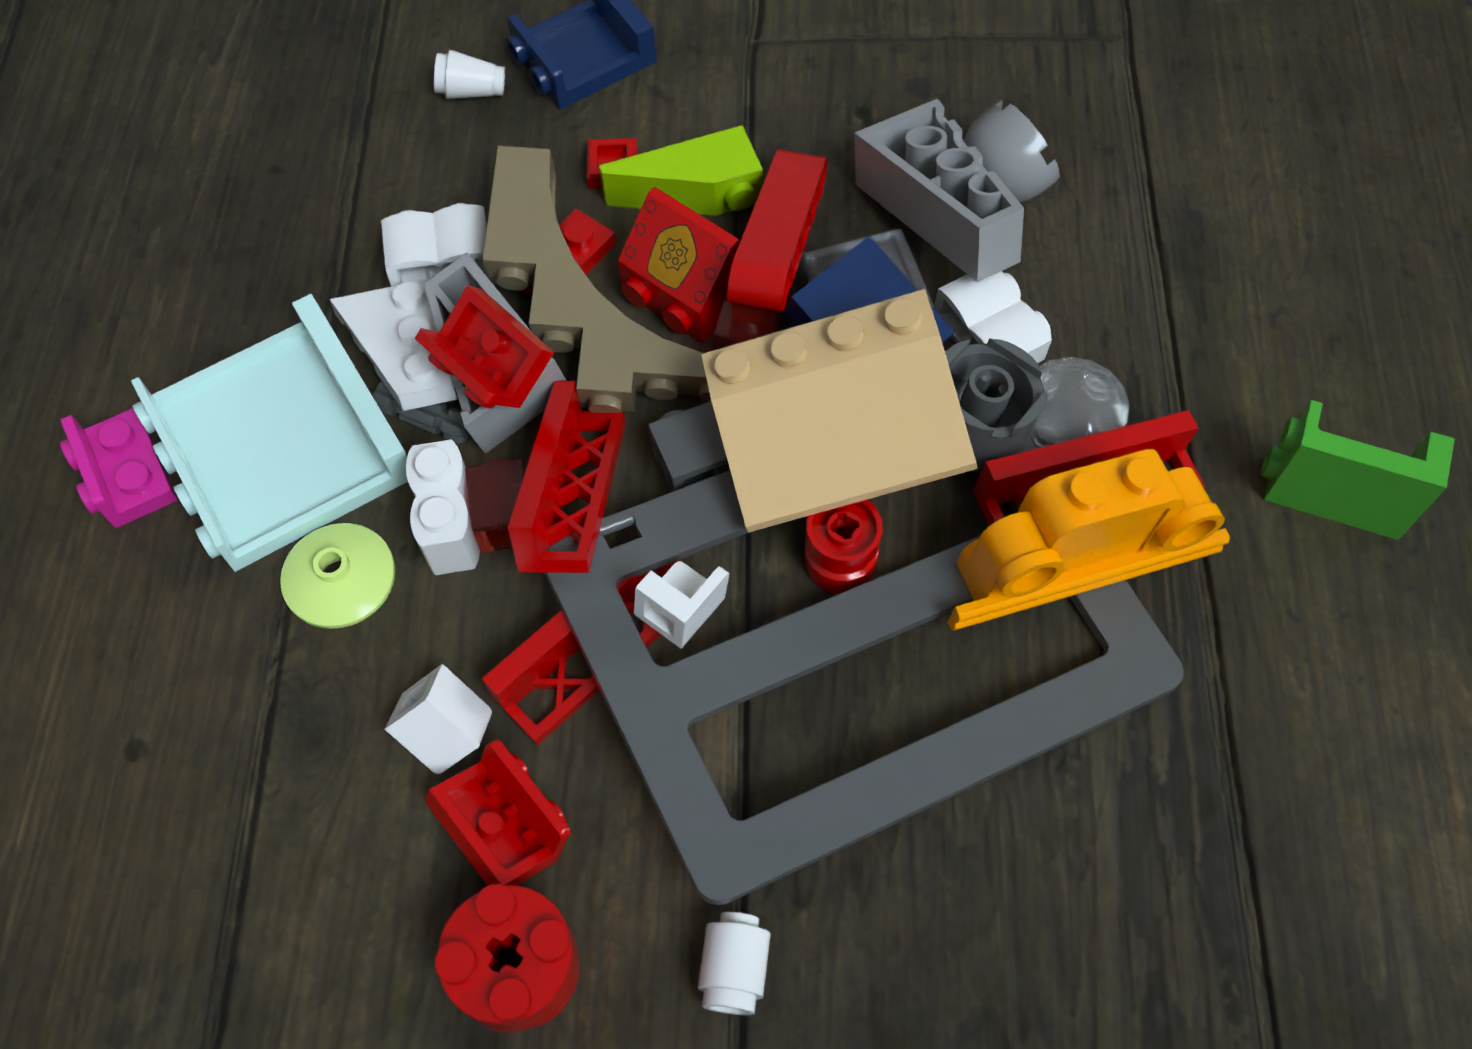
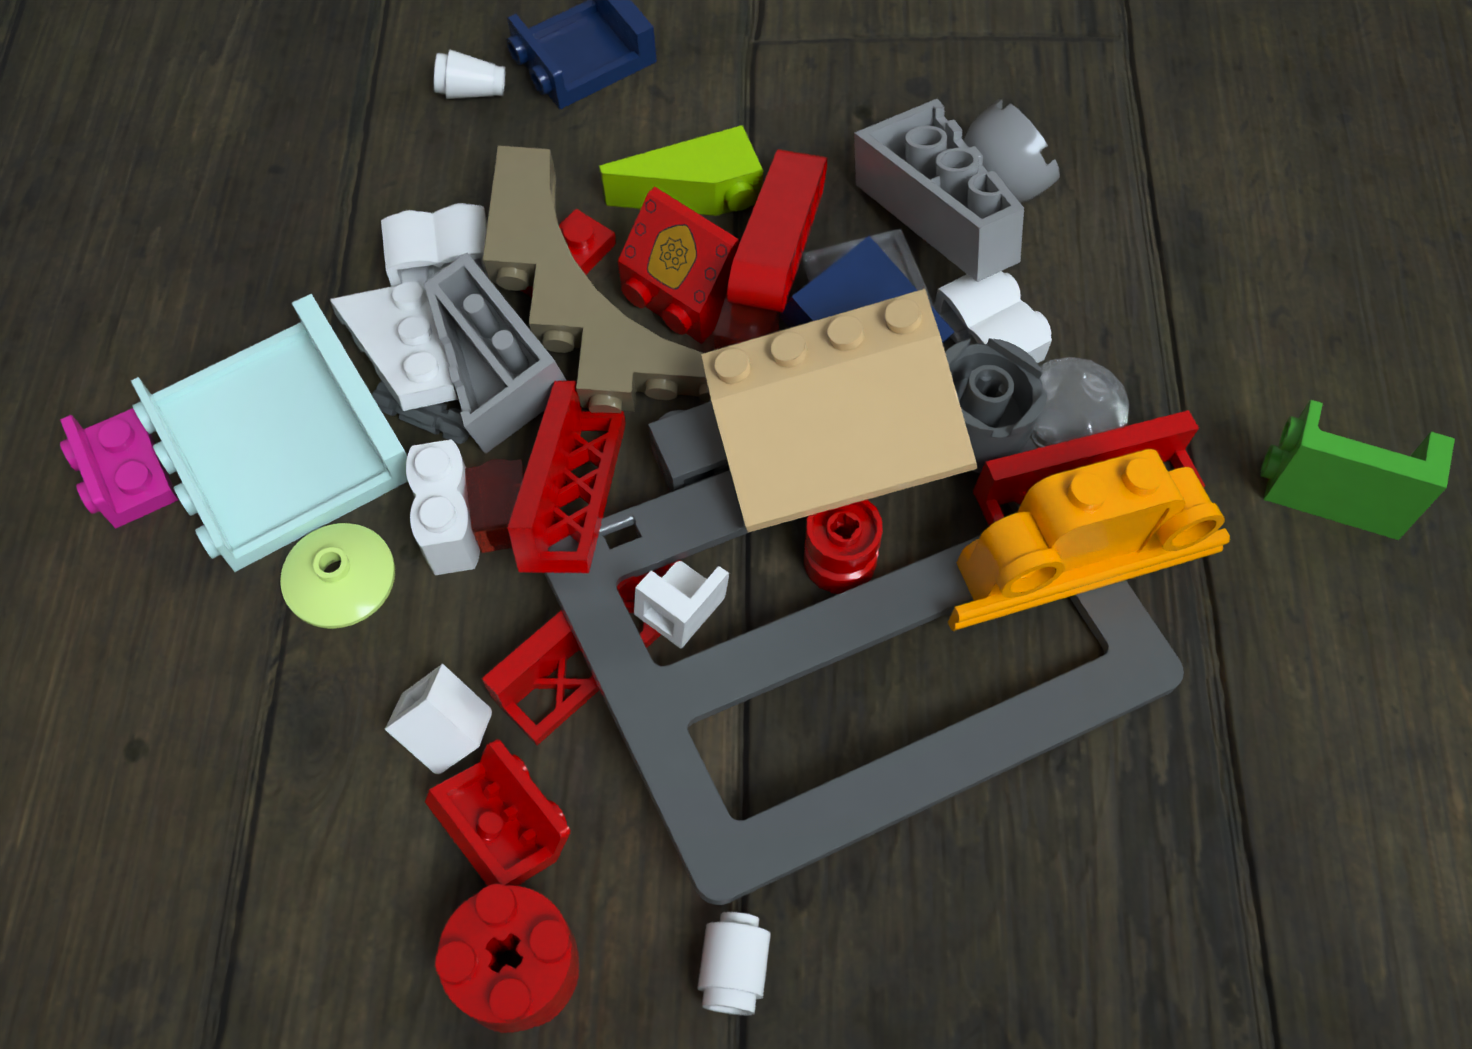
(487, 351): red bracket -> none
(606, 151): red tile -> none

